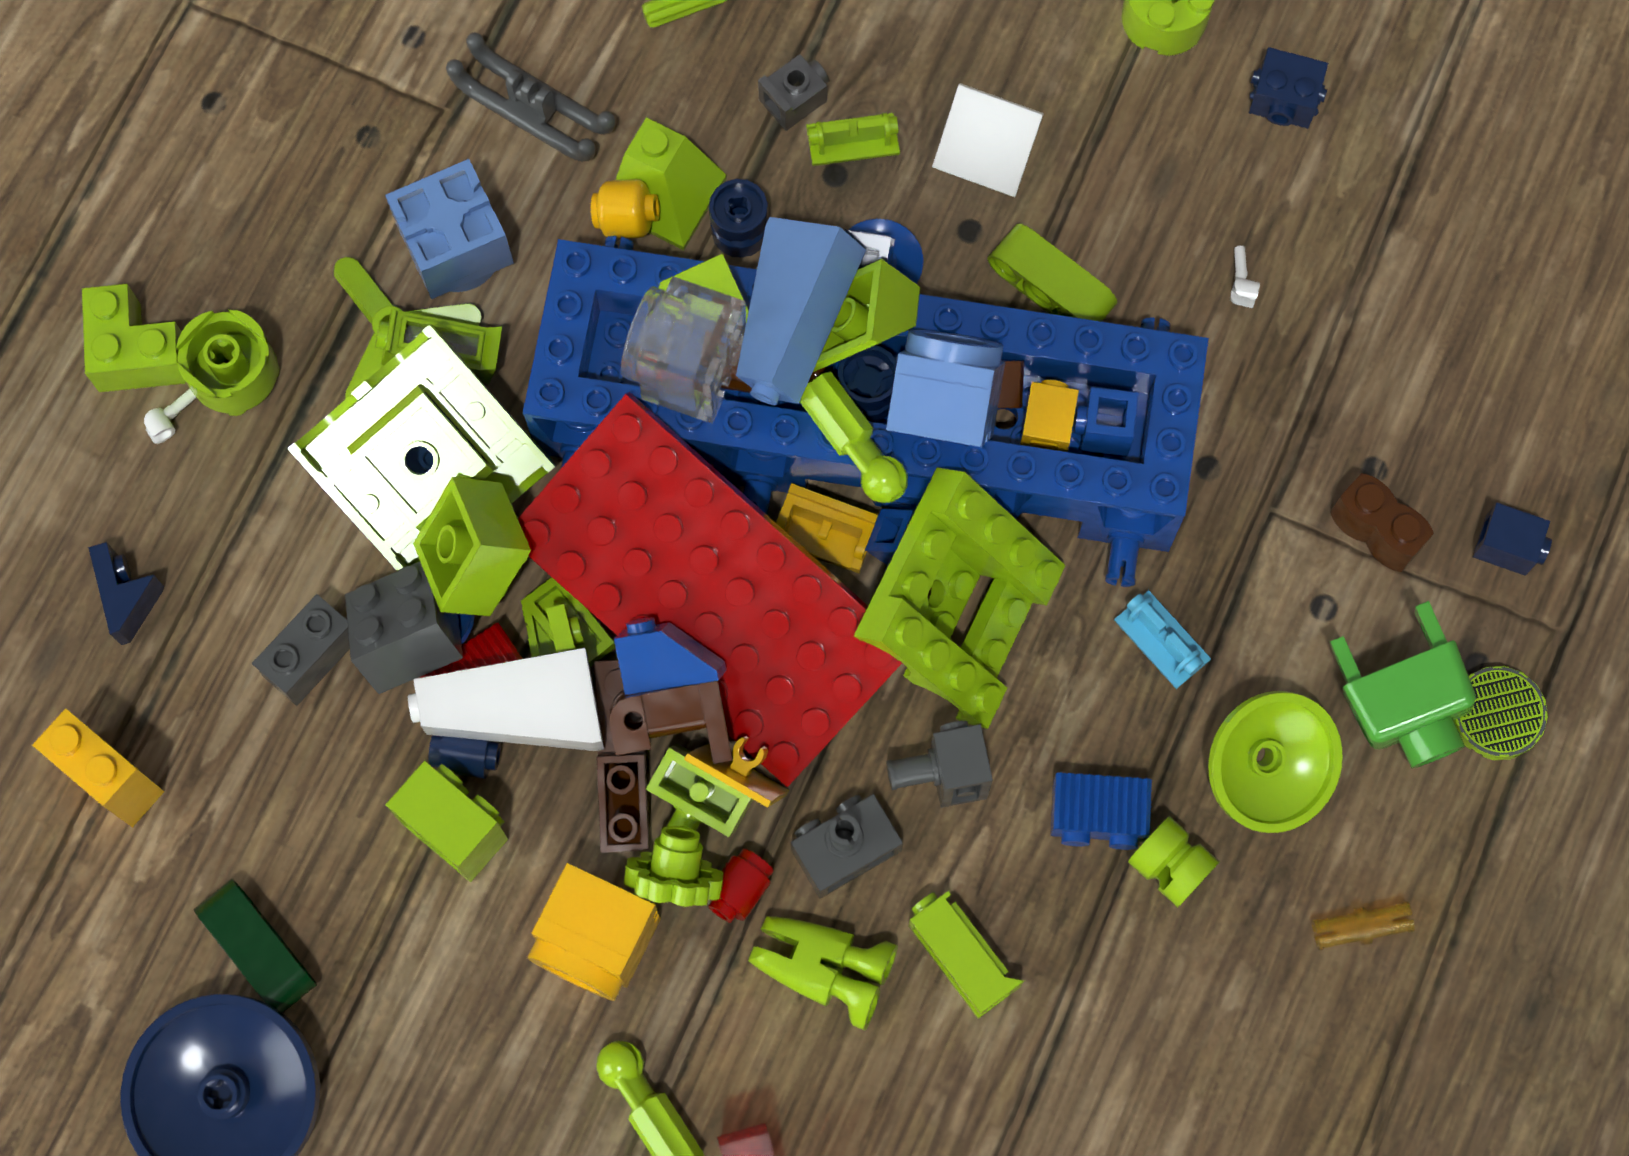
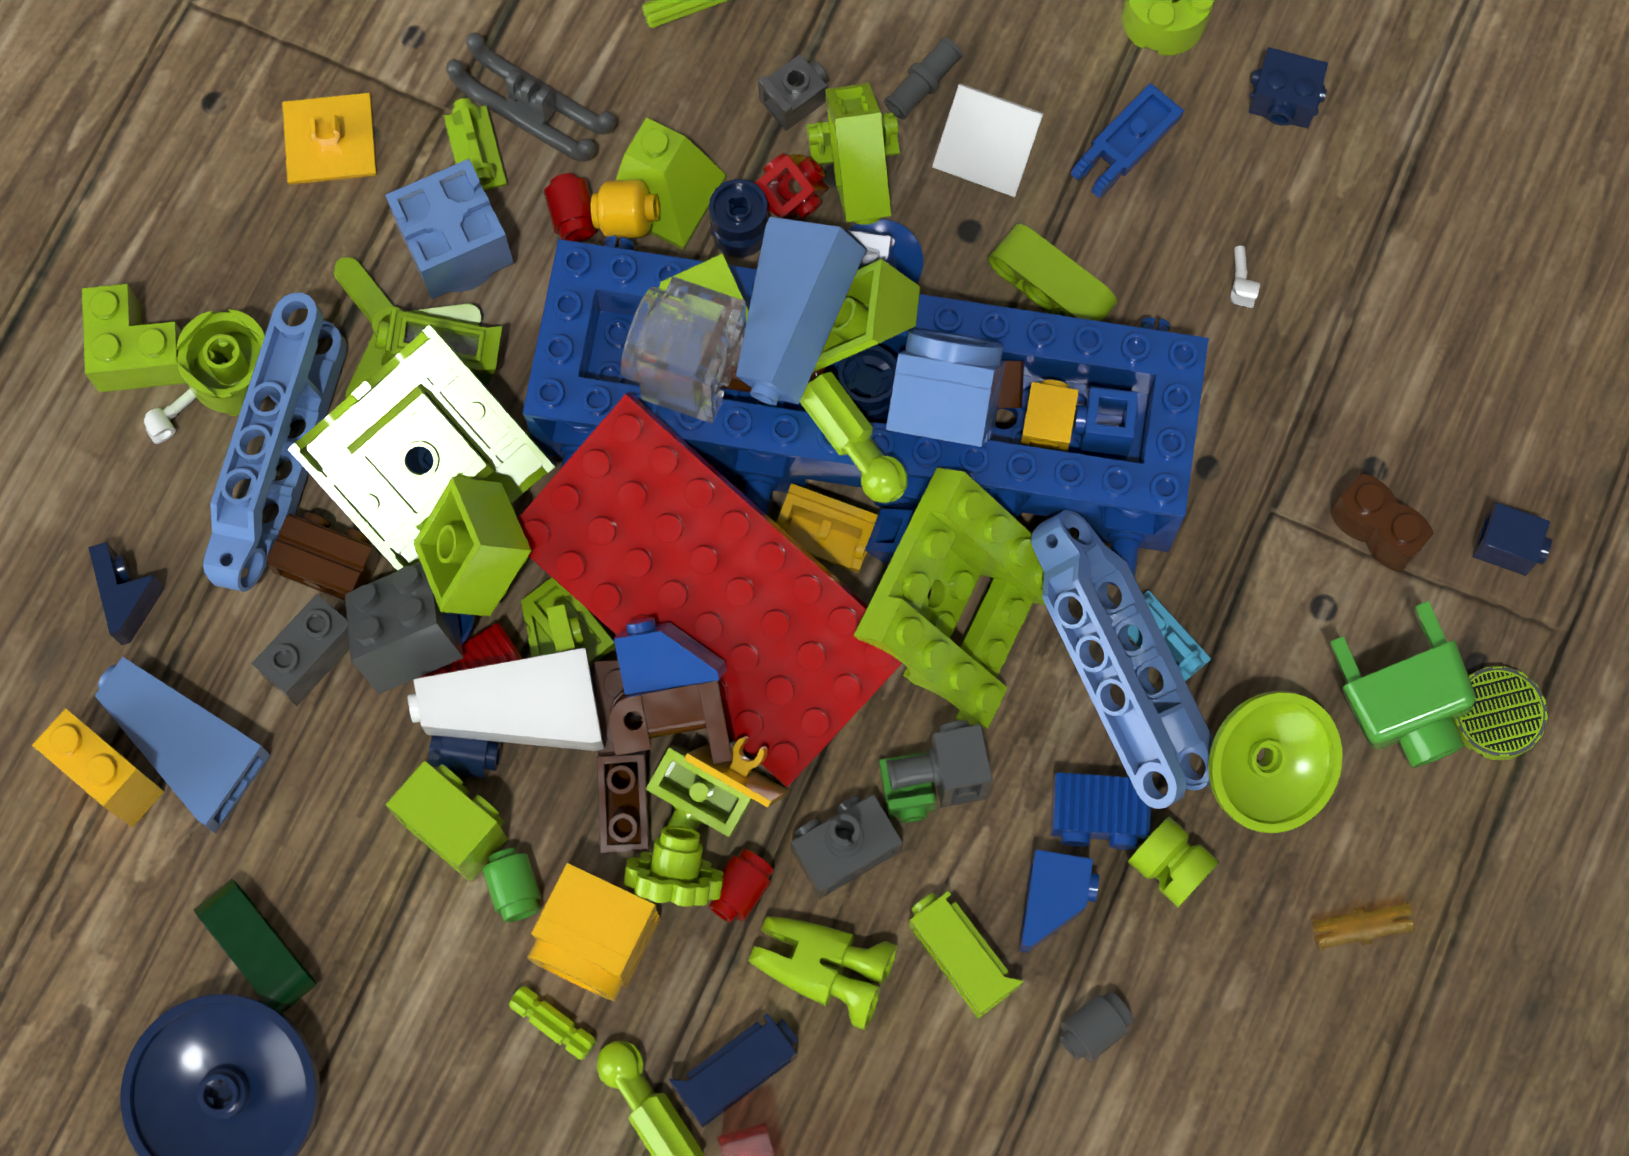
(188, 746): none -> medium blue slope
(302, 390): none -> medium blue piece
(322, 557): none -> reddish brown brick
(329, 138): none -> yellow piece
(474, 139): none -> lime hinge
(512, 885): none -> bright green brick
(552, 1022): none -> lime axle
(570, 207): none -> red brick
(737, 1069): none -> dark blue window
(779, 190): none -> red brick
(858, 153): none -> lime window
(908, 802): none -> bright green bracket
(923, 78): none -> dark grey pin
(1055, 895): none -> blue slope
(1096, 1026): none -> dark grey brick
(1129, 137): none -> blue hinge
(1154, 726): none -> medium blue piece

